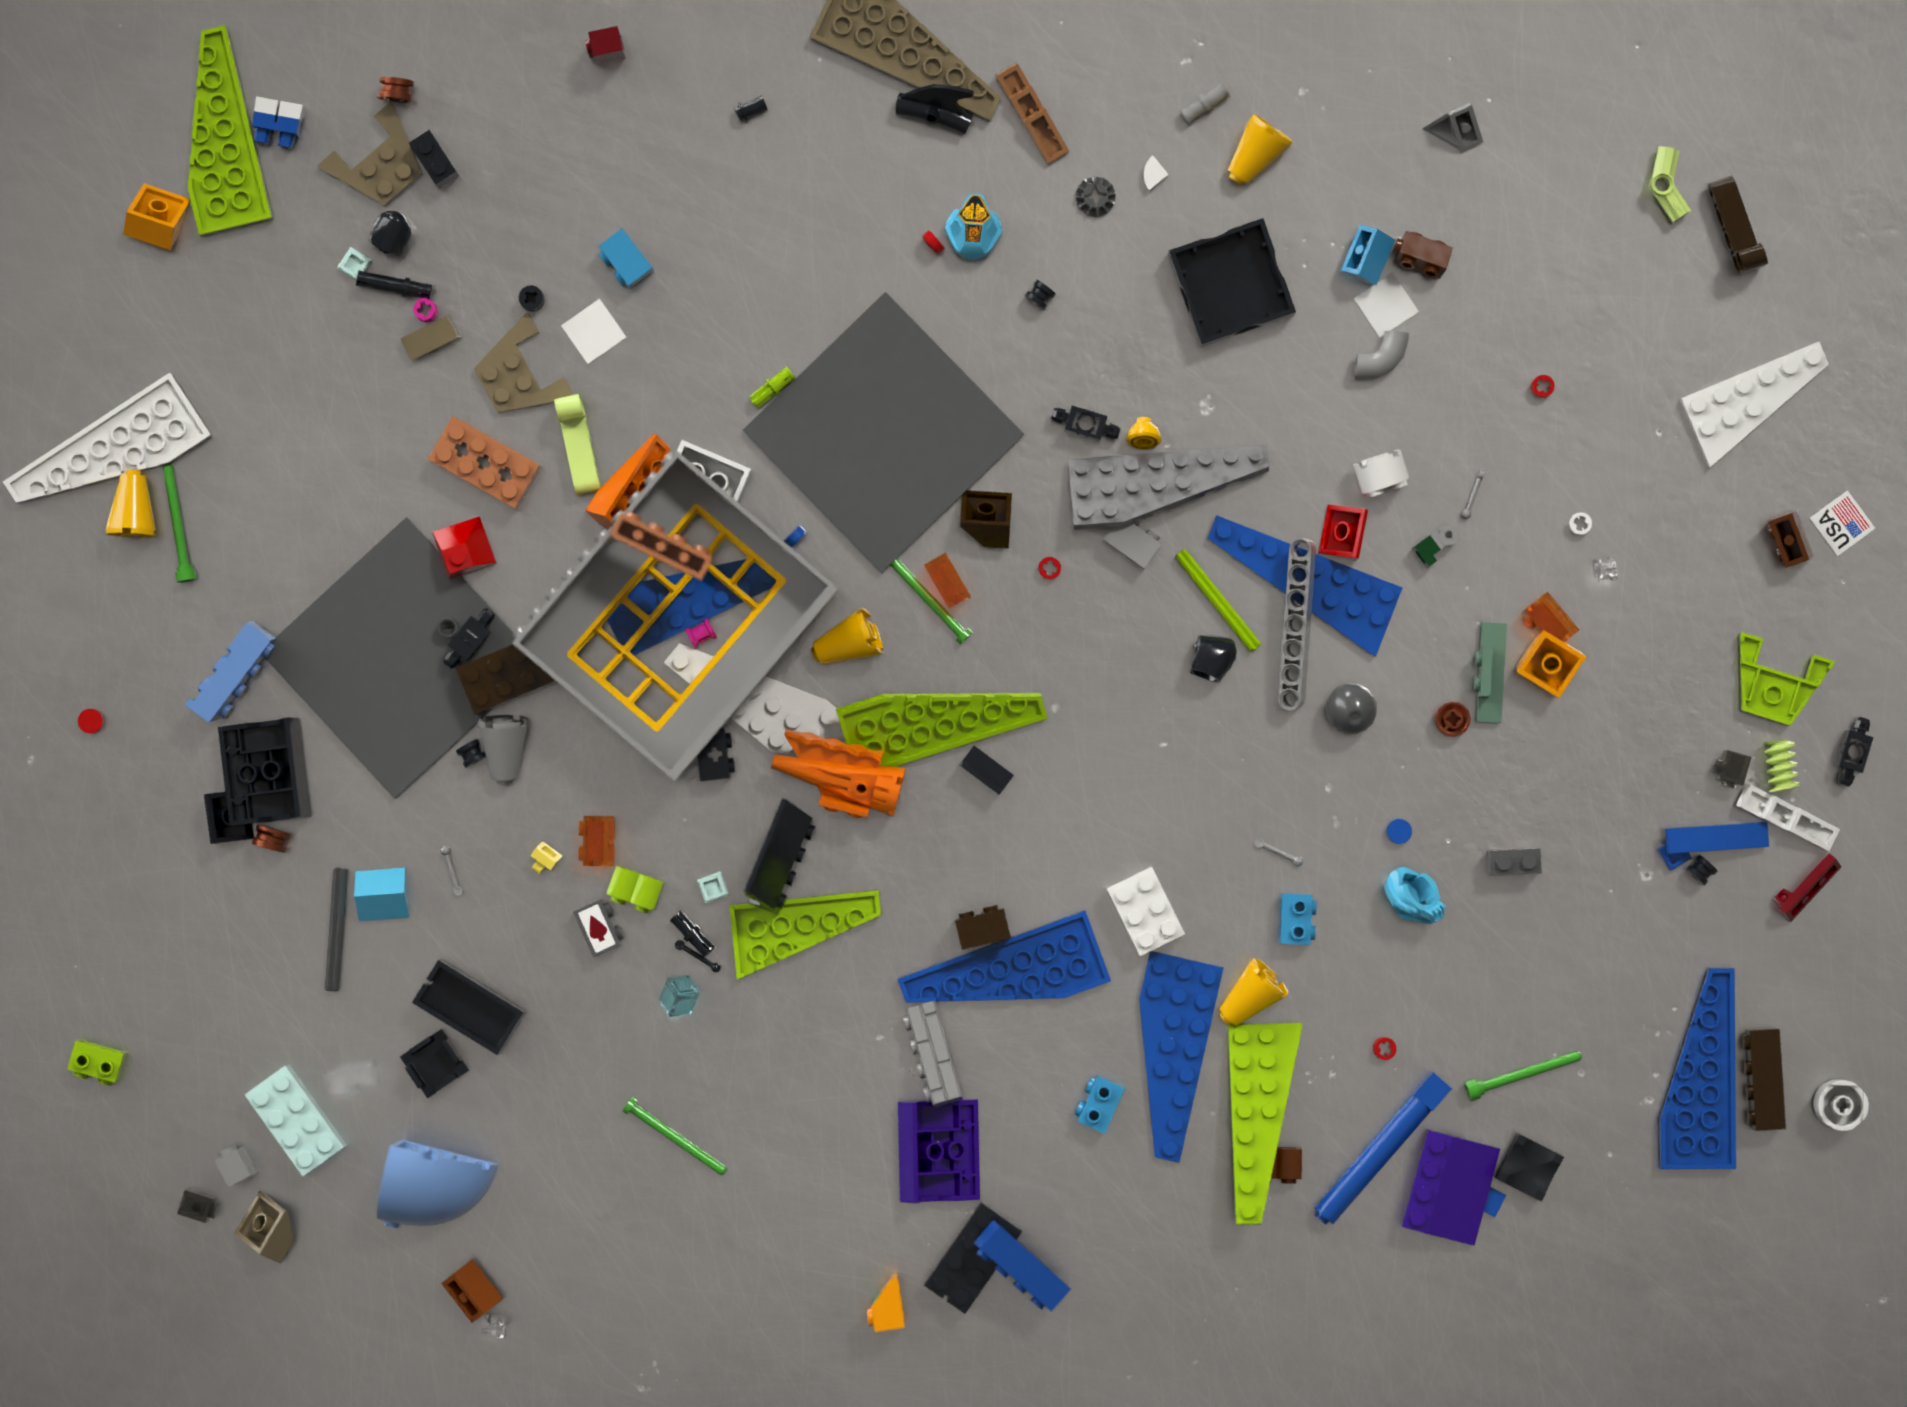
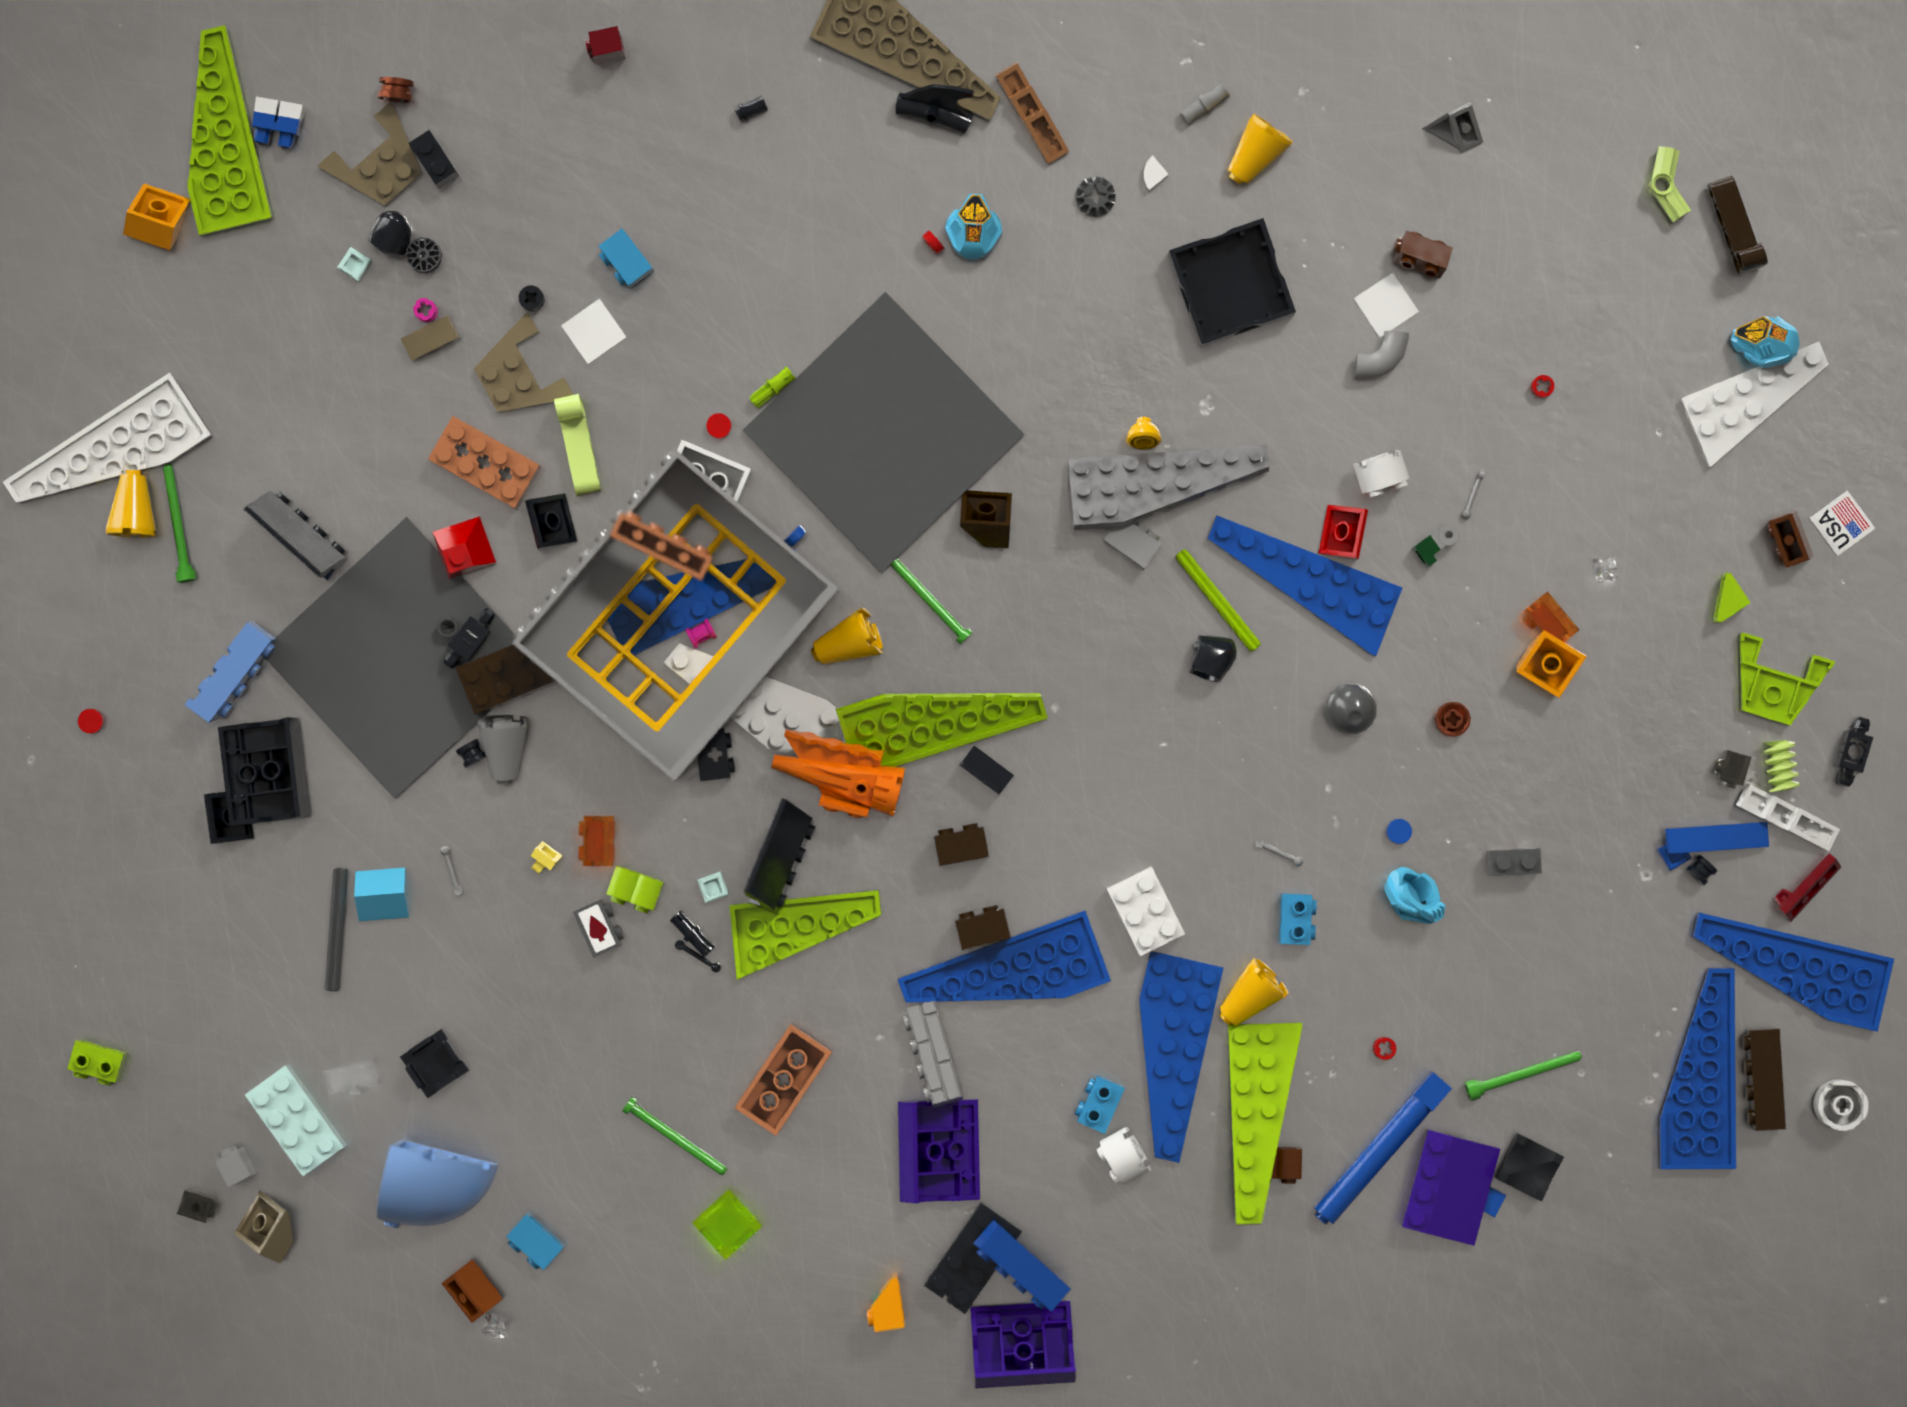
(273, 842): copper wheel -> none
(296, 534): none -> piece
(395, 285): black pin -> none
(423, 255): none -> wheel
(469, 1007): black piece -> none
(535, 1242): none -> dark azure brick
(551, 521): none -> black slope
(627, 480): orange wedge -> none
(679, 995): clear light blue panel -> none
(718, 425): none -> red tile
(727, 1223): none -> clear neon green panel
(800, 1077): none -> nougat brick
(947, 581): clear orange hinge -> none
(961, 845): none -> dark brown brick
(1022, 1345): none -> dark purple piece
(1040, 294): black wheel -> none
(1055, 563): red bush -> none
(1111, 431): black piece -> none
(1123, 1156): none -> white brick
(1304, 614): light grey beam -> none
(1368, 254): dark azure brick -> none
(1491, 672): sand green bracket -> none
(1588, 521): white bush -> none
(1730, 598): none -> lime slope
(1766, 341): none -> medium azure helmet
(1822, 976): none -> blue wing

